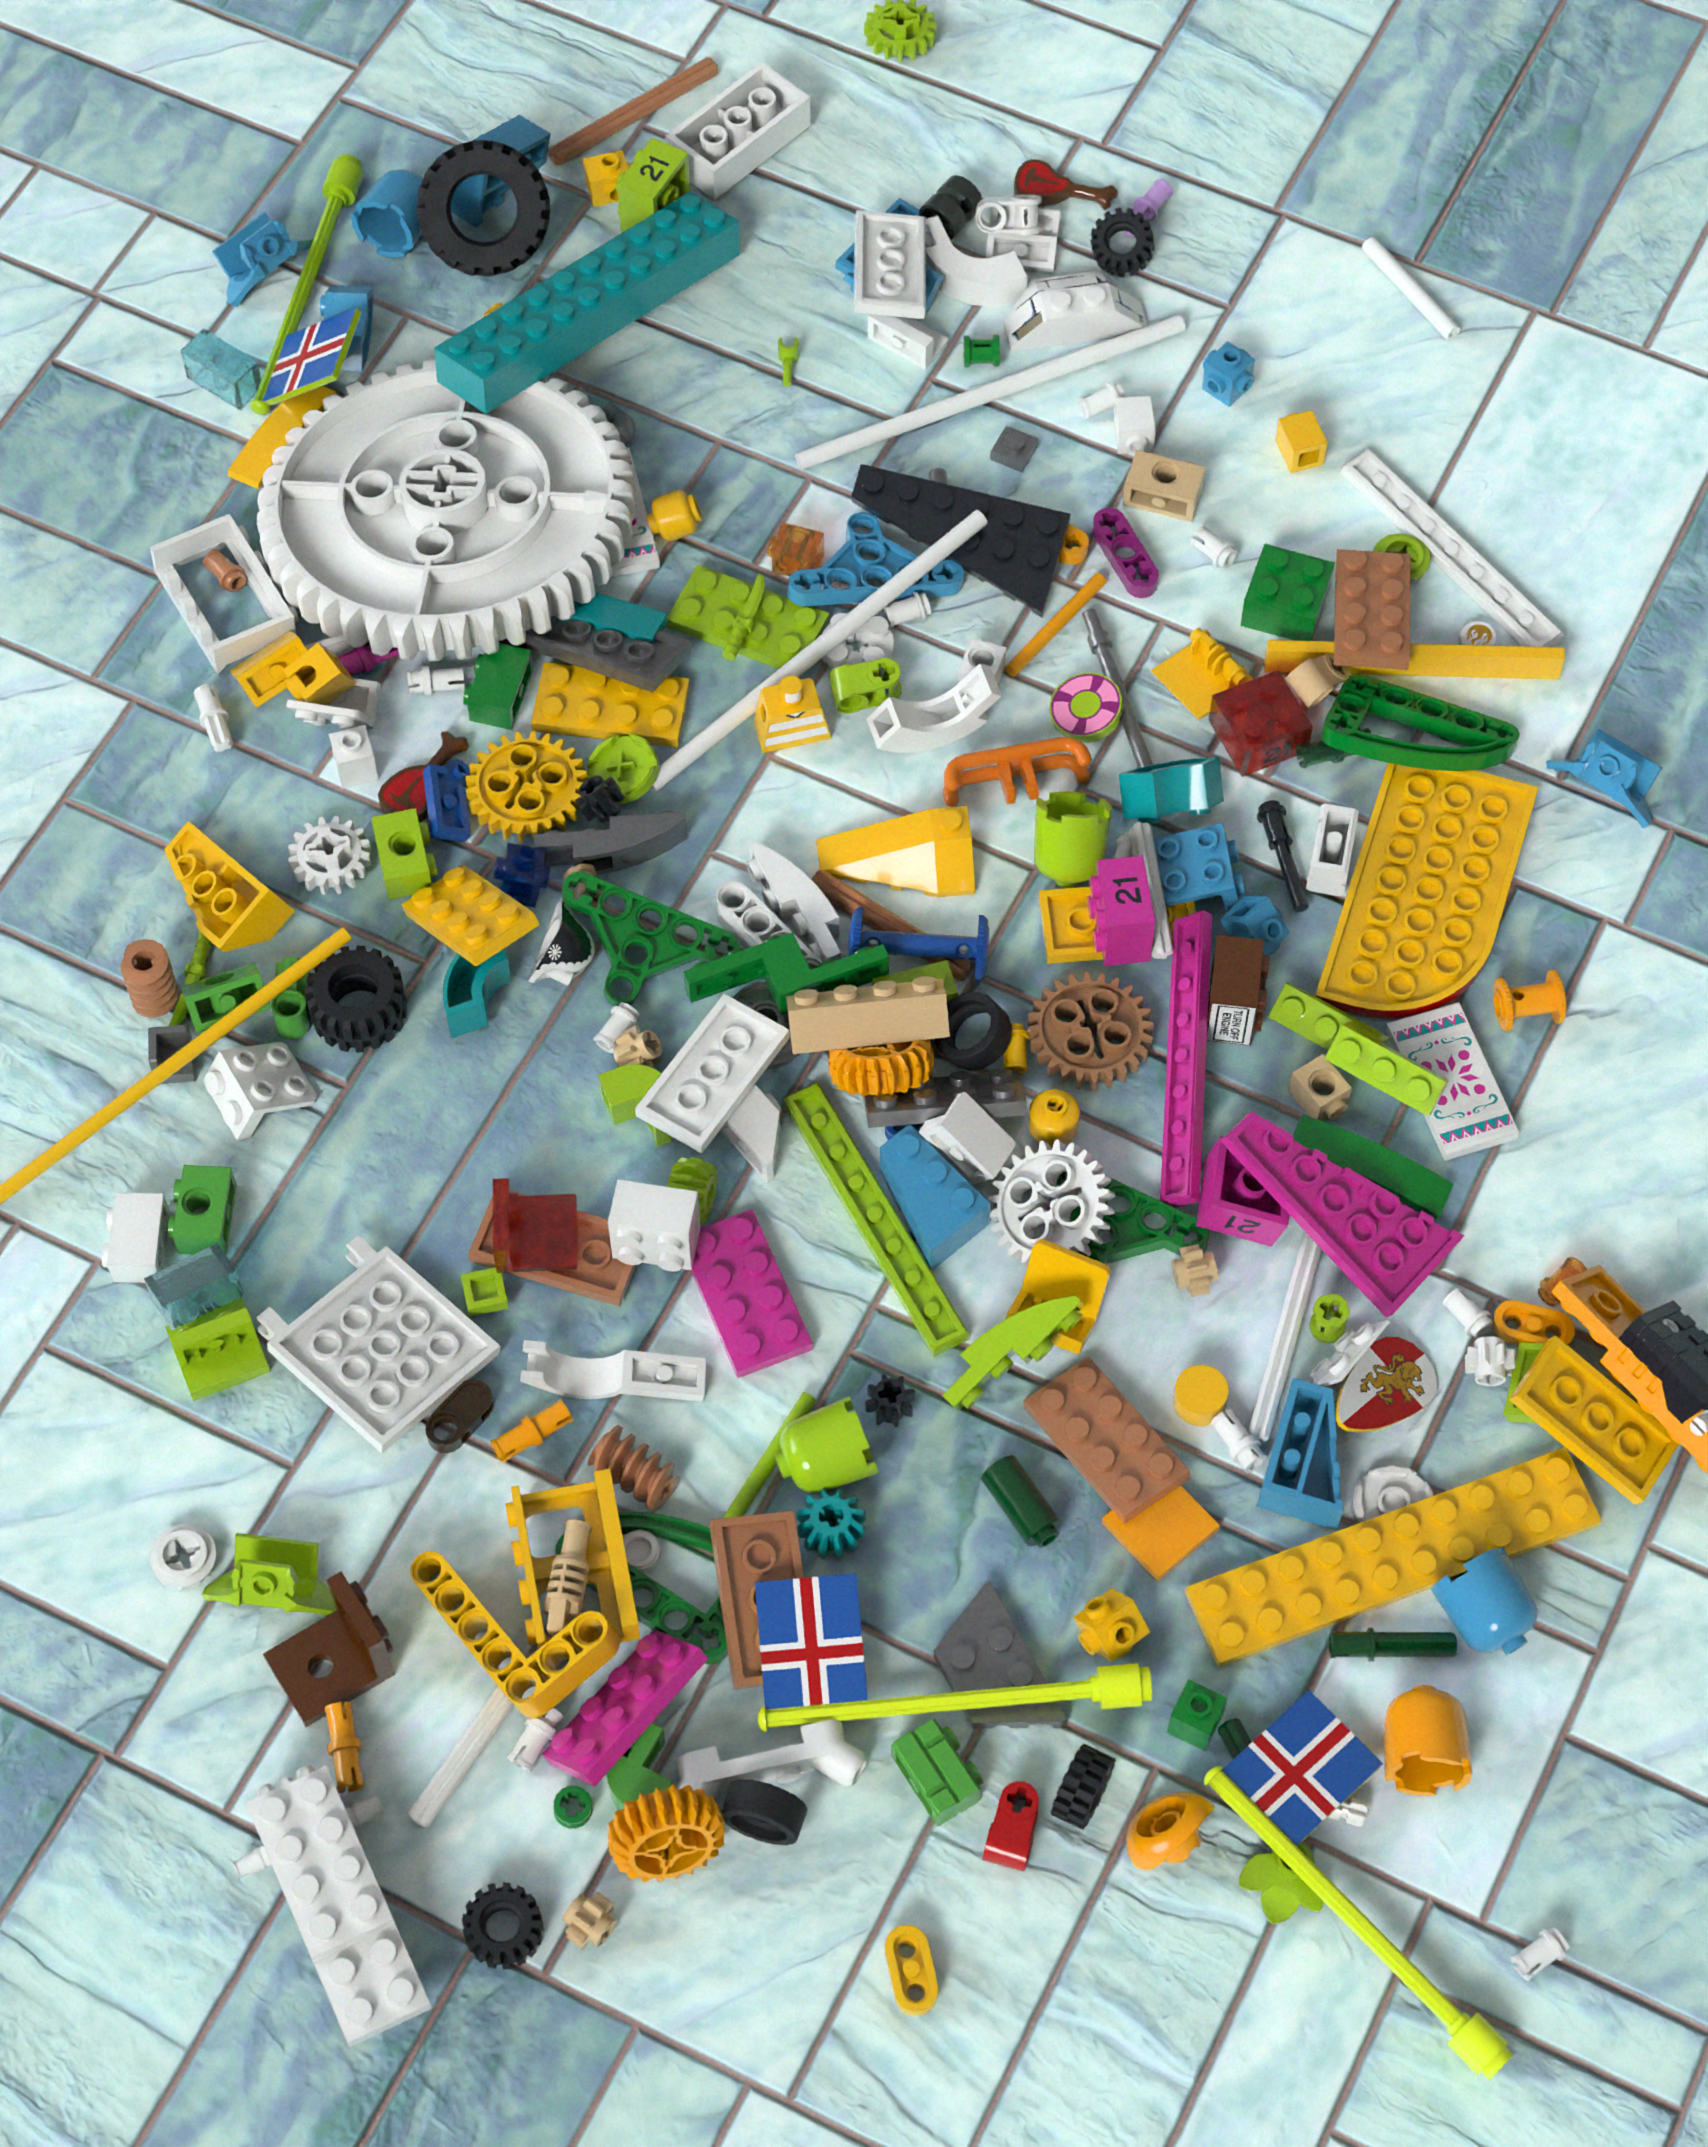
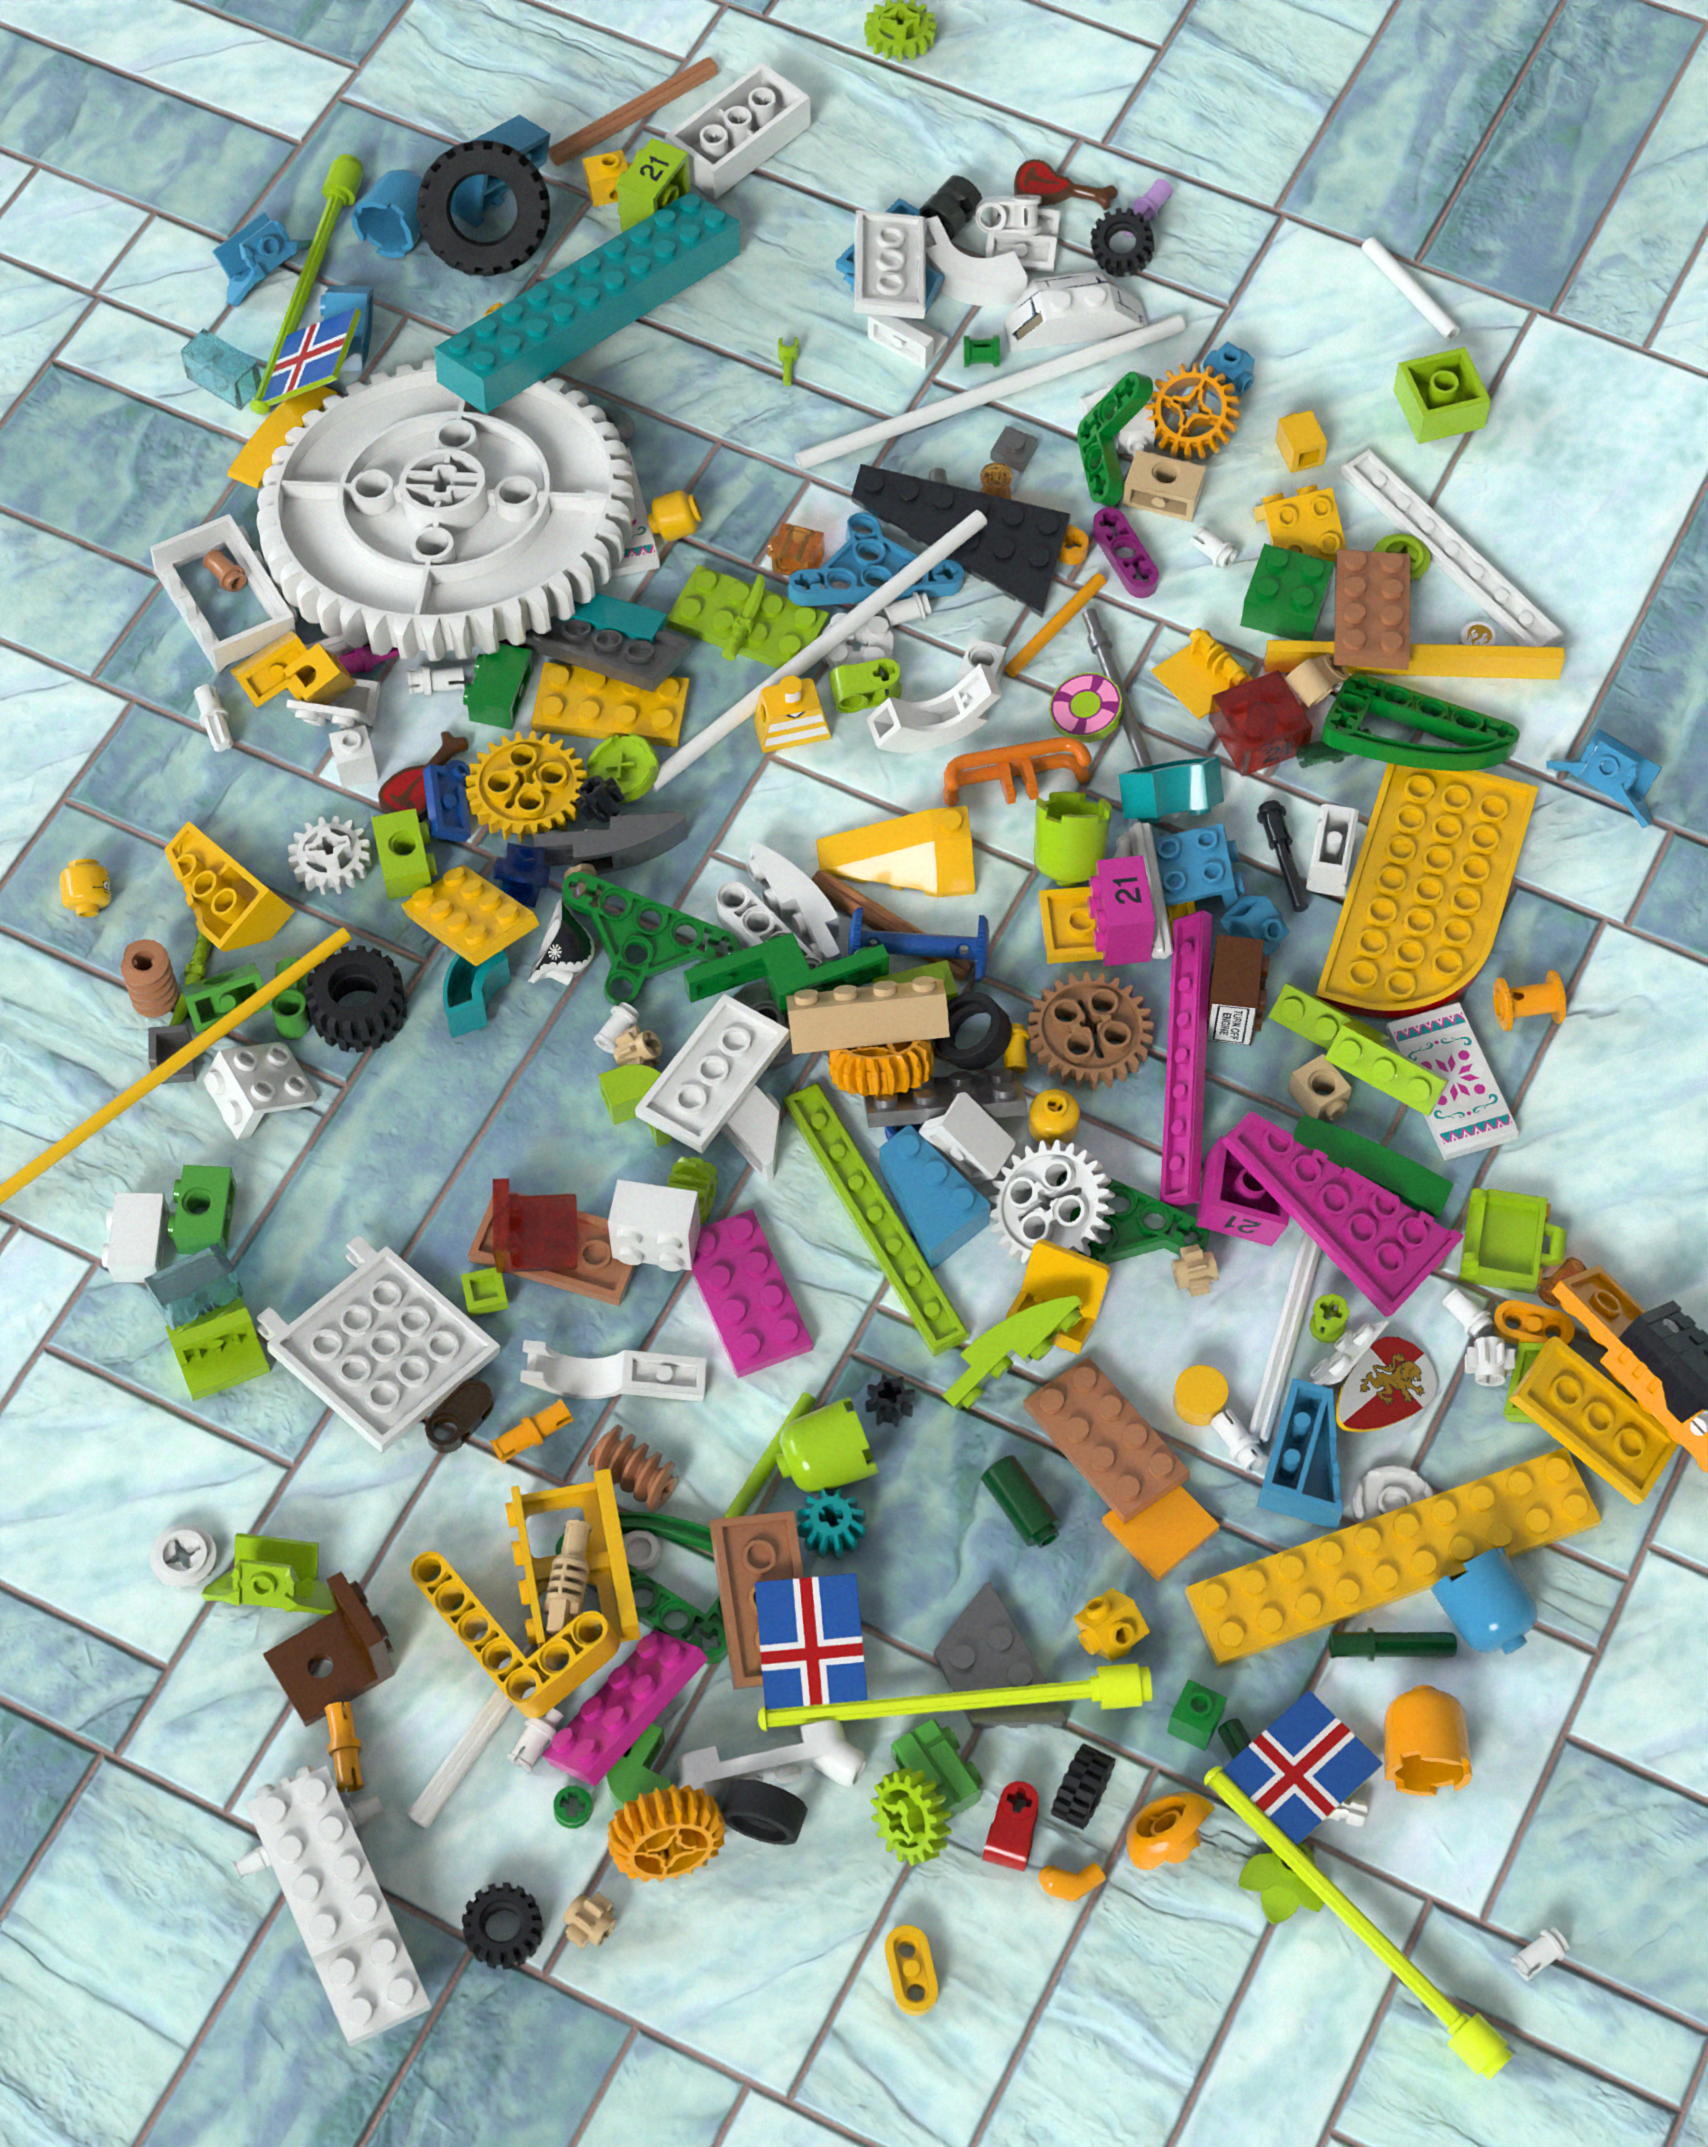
(85, 887): none -> yellow head
(911, 1816): none -> lime gear
(996, 480): none -> clear orange bush
(1070, 1885): none -> light orange arm
(1097, 433): none -> green beam
(1178, 404): none -> light orange gear
(1304, 522): none -> yellow bracket
(1441, 395): none -> lime brick
(1506, 1240): none -> lime piece

